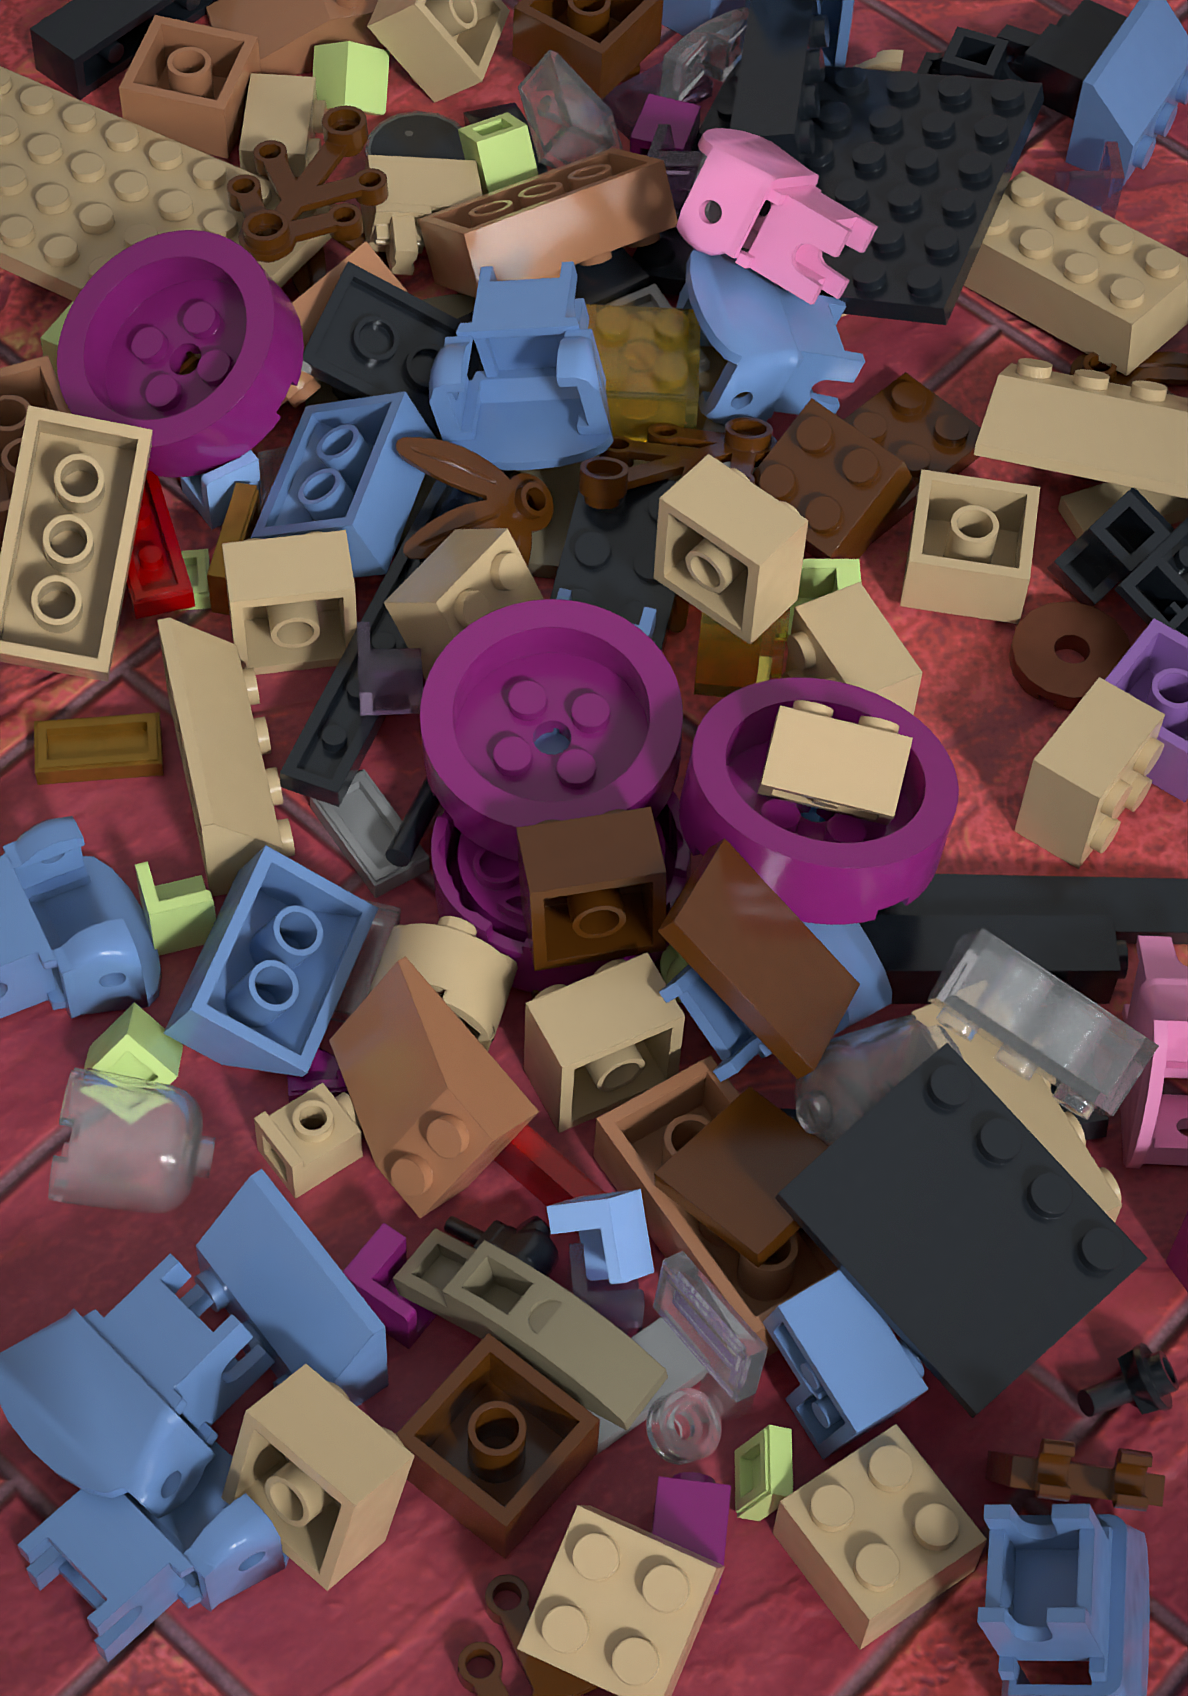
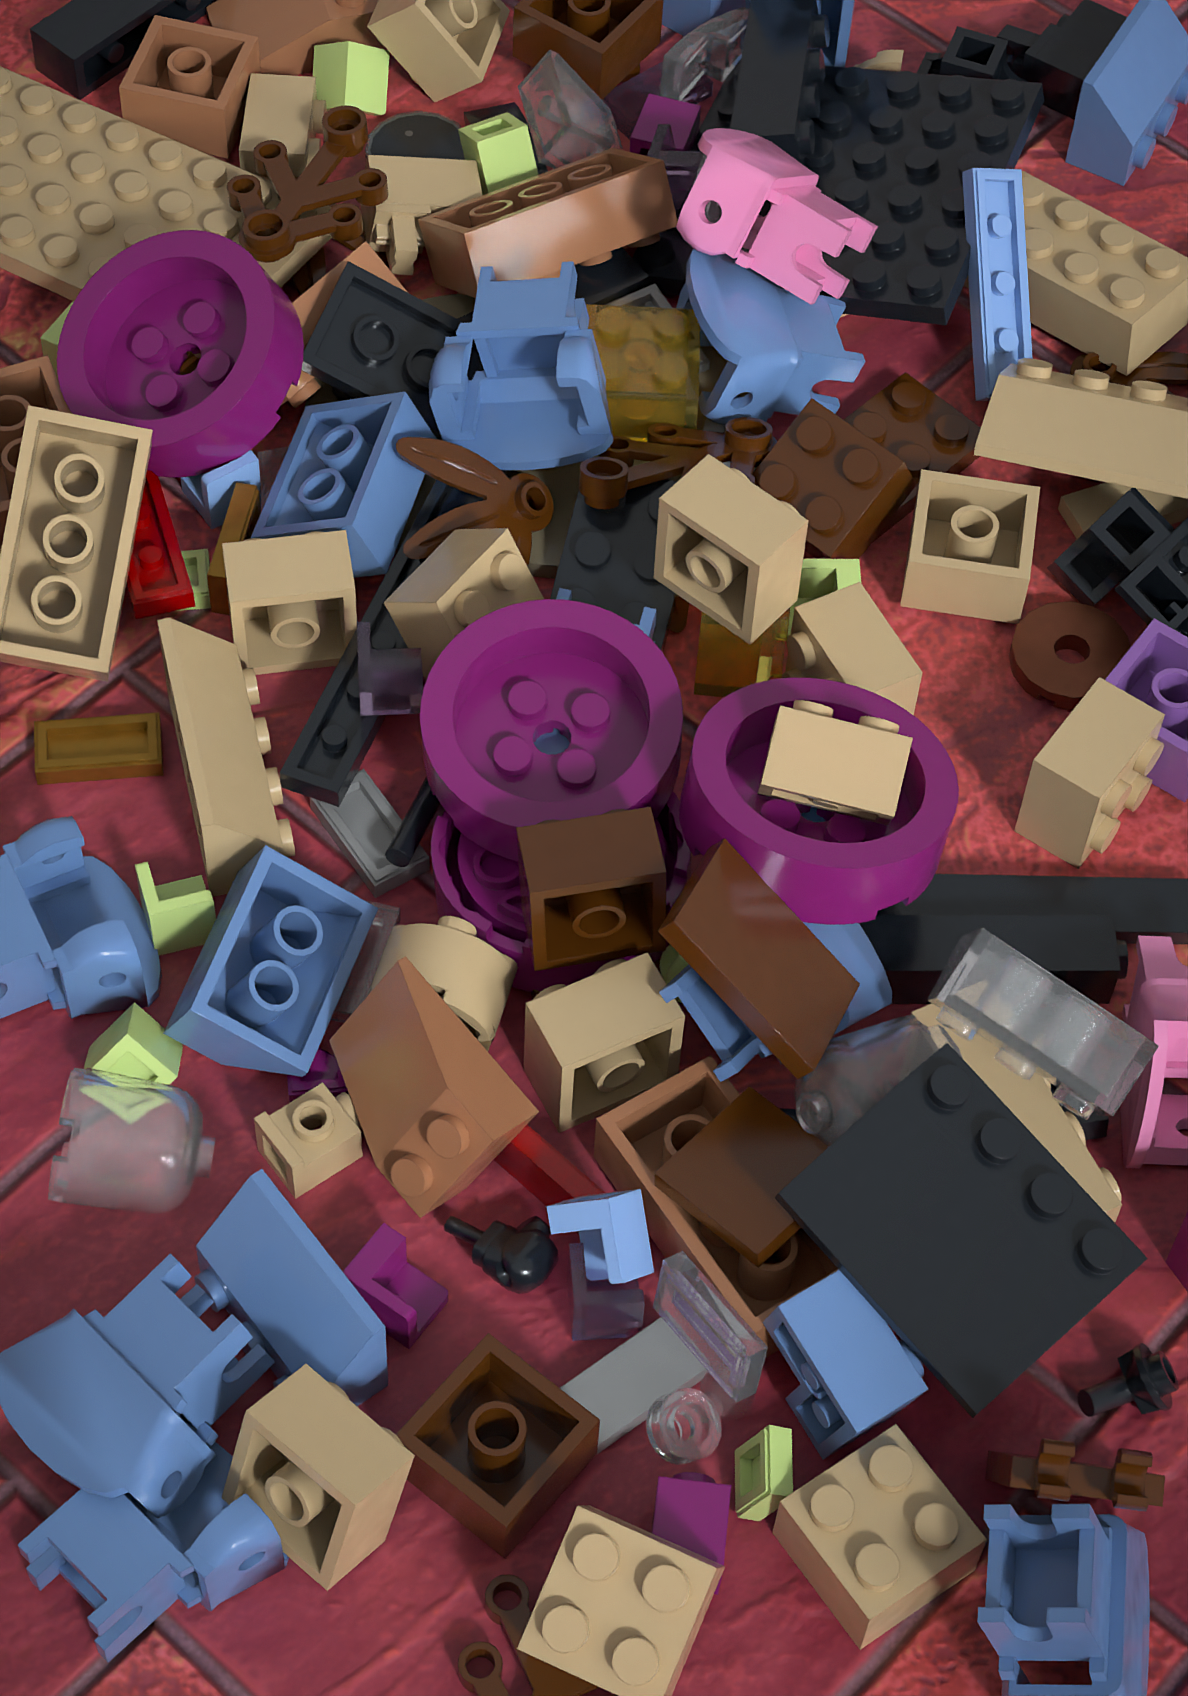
(535, 1319): dark tan slope -> none
(996, 273): none -> light blue tile
(1096, 188): clear purple panel -> none

